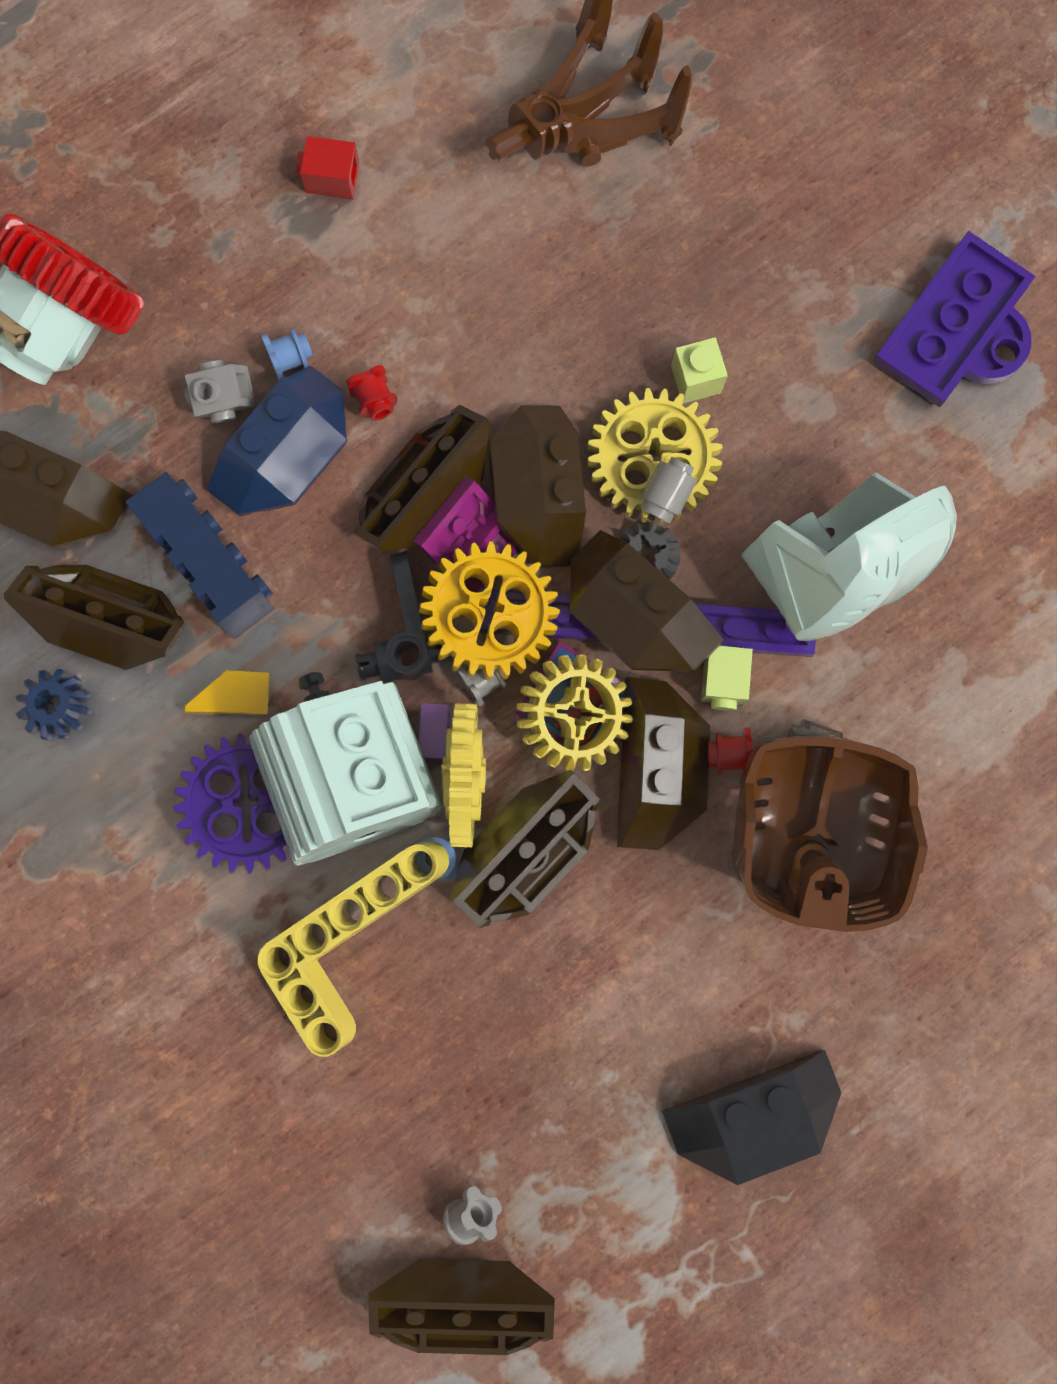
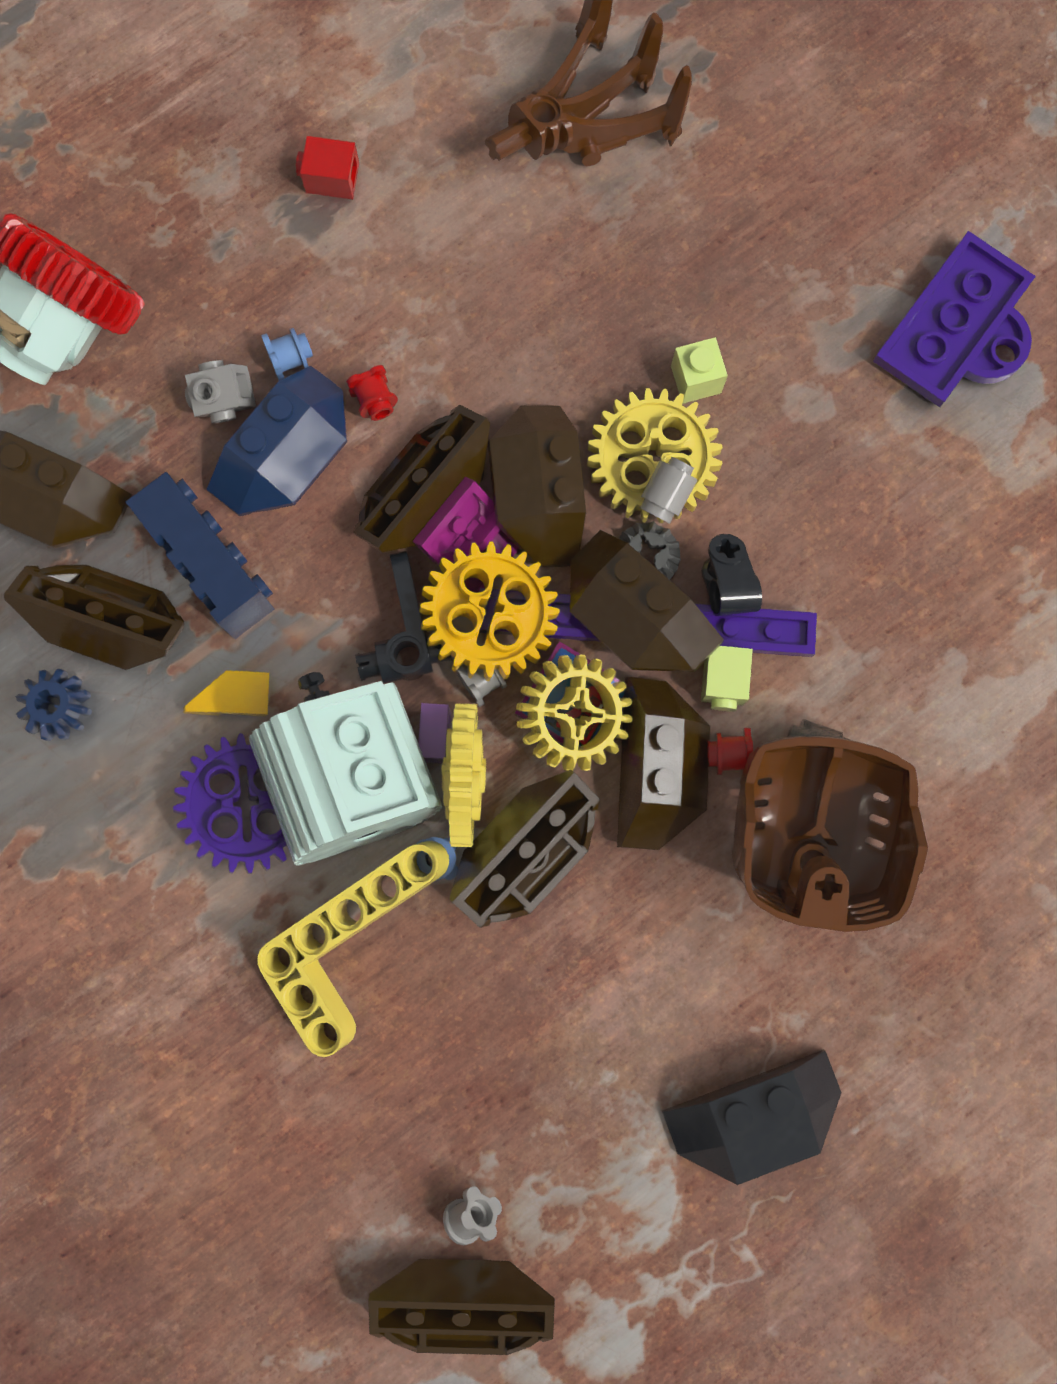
(730, 577): none -> black piece
(877, 555): light aqua piece -> none

